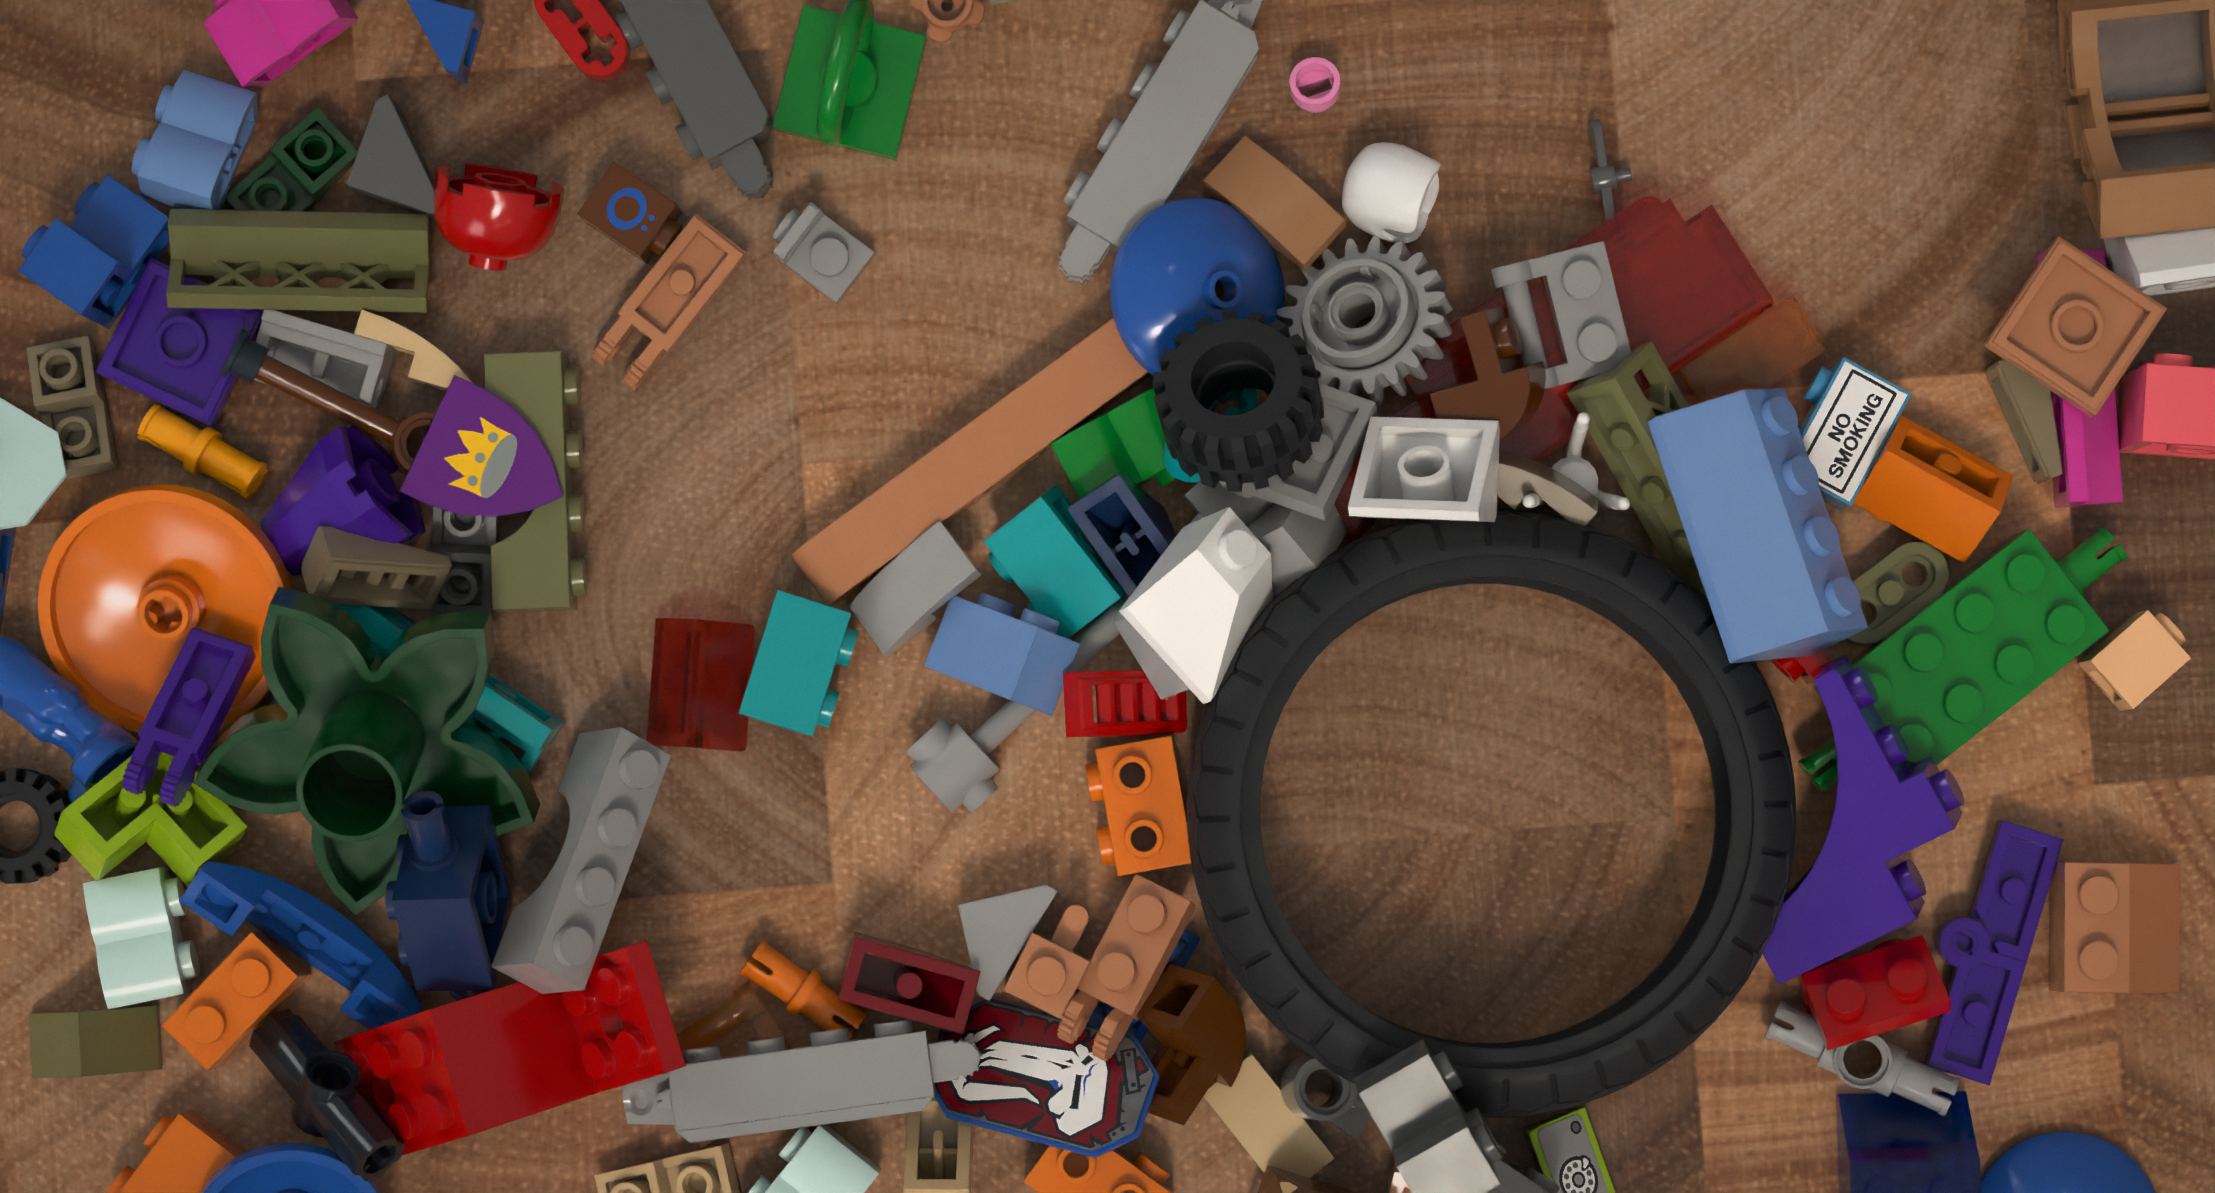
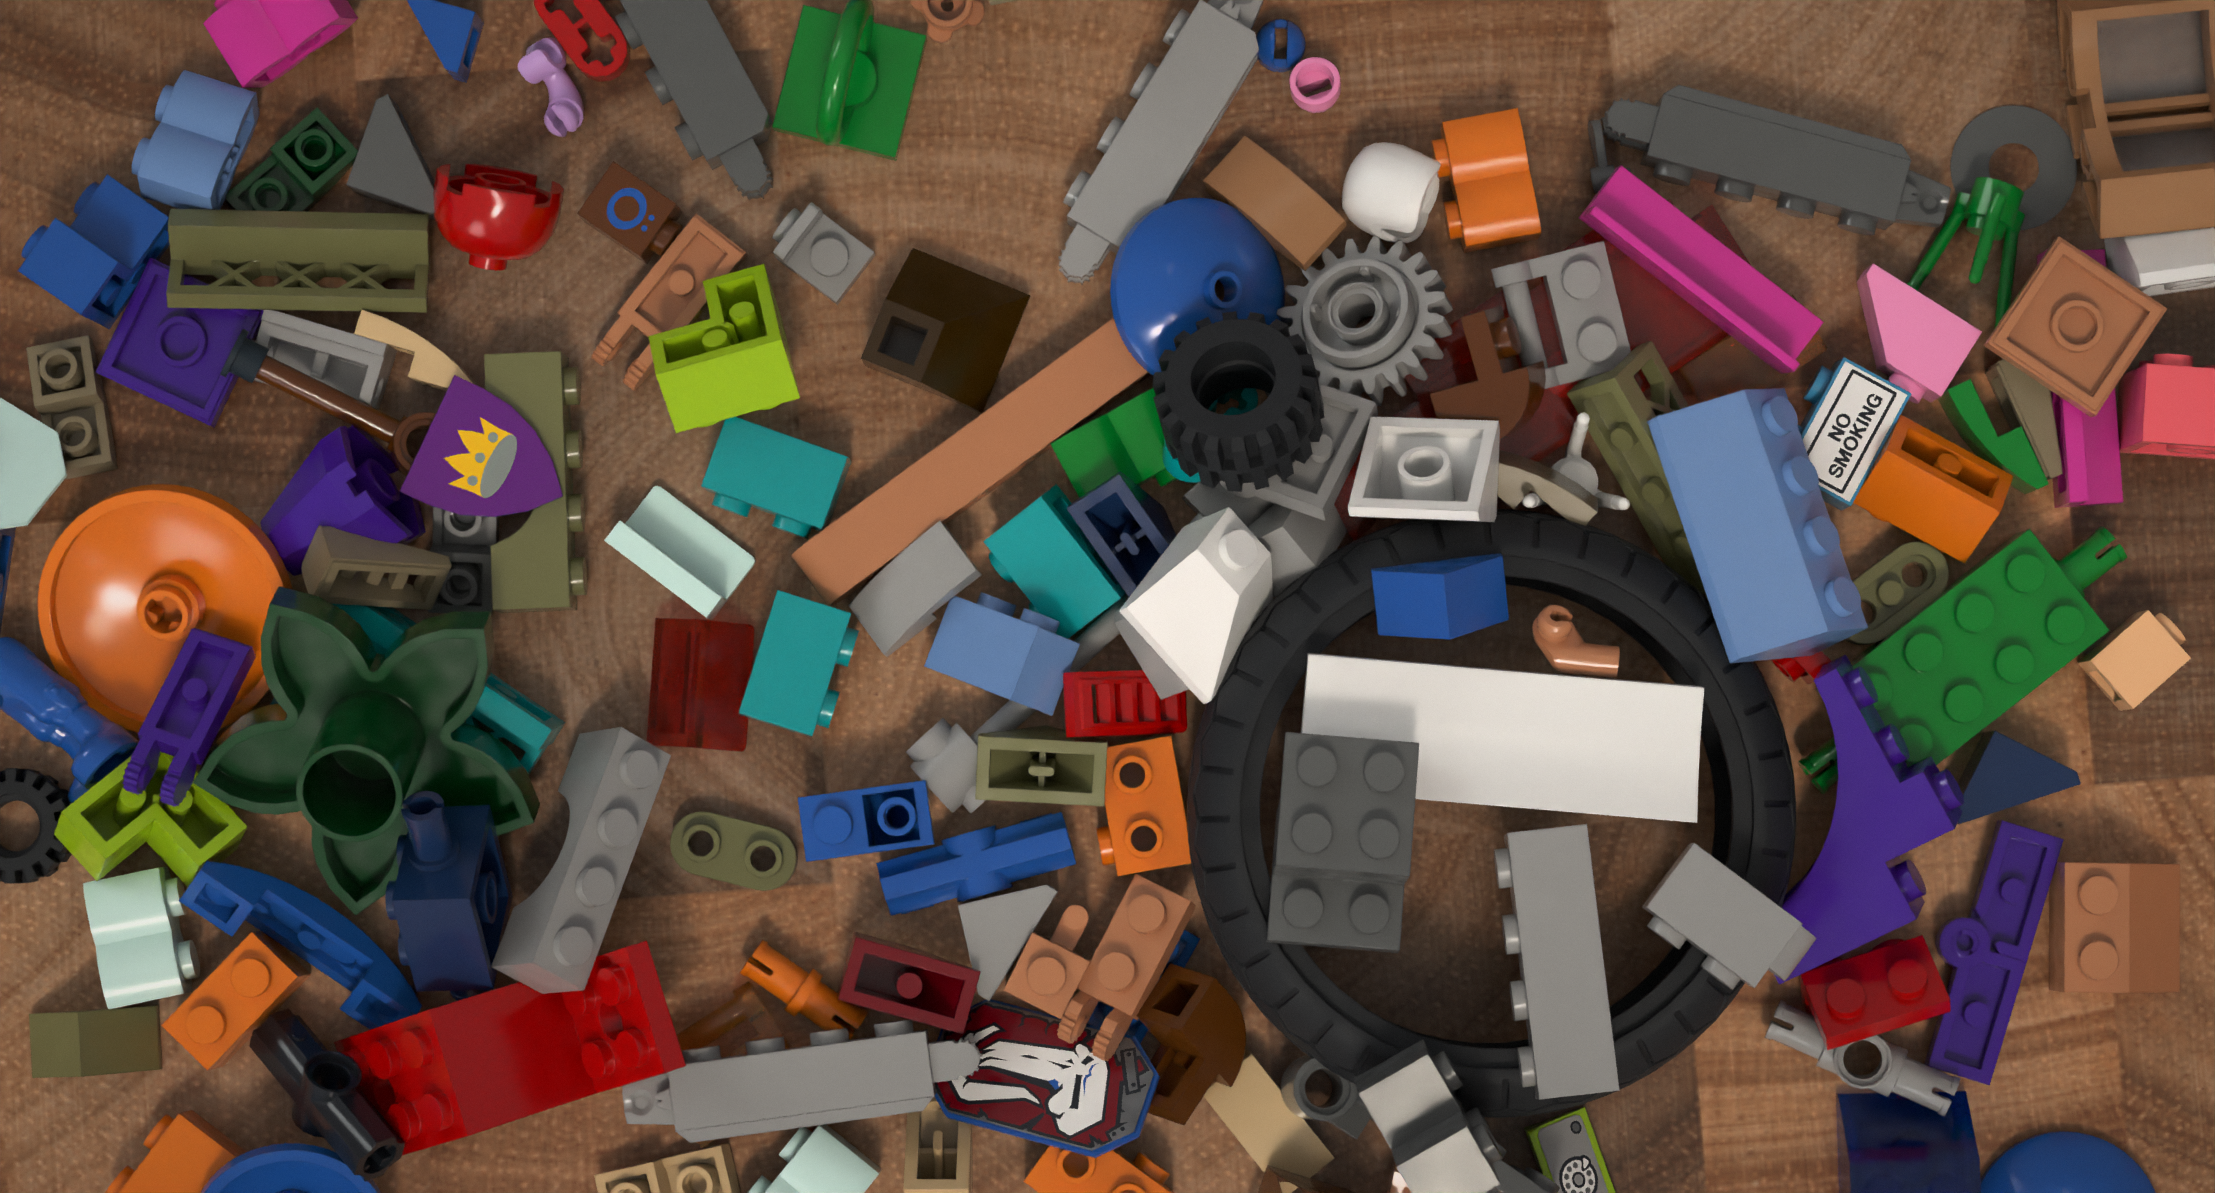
(202, 451): light orange pin -> none
(546, 62): none -> lavender arm
(682, 552): none -> light aqua panel
(729, 361): none -> lime brick
(733, 851): none -> olive plate
(776, 476): none -> teal brick
(866, 821): none -> blue slope
(945, 330): none -> dark brown slope
(976, 863): none -> blue piece
(1041, 767): none -> olive slope
(1267, 41): none -> blue hinge
(1342, 842): none -> dark grey bracket
(1440, 597): none -> blue slope
(1488, 181): none -> orange brick
(1521, 733): none -> white arch
(1559, 962): none -> light grey brick
(1566, 648): none -> nougat arm
(1701, 270): none -> dark pink panel
(1725, 920): none -> light grey hinge
(1777, 158): none -> dark grey hinge
(1912, 335): none -> bright pink slope
(1990, 214): none -> green plant
(2007, 775): none -> dark blue slope
(2008, 452): none -> green slope
(2033, 130): none -> dark grey piece

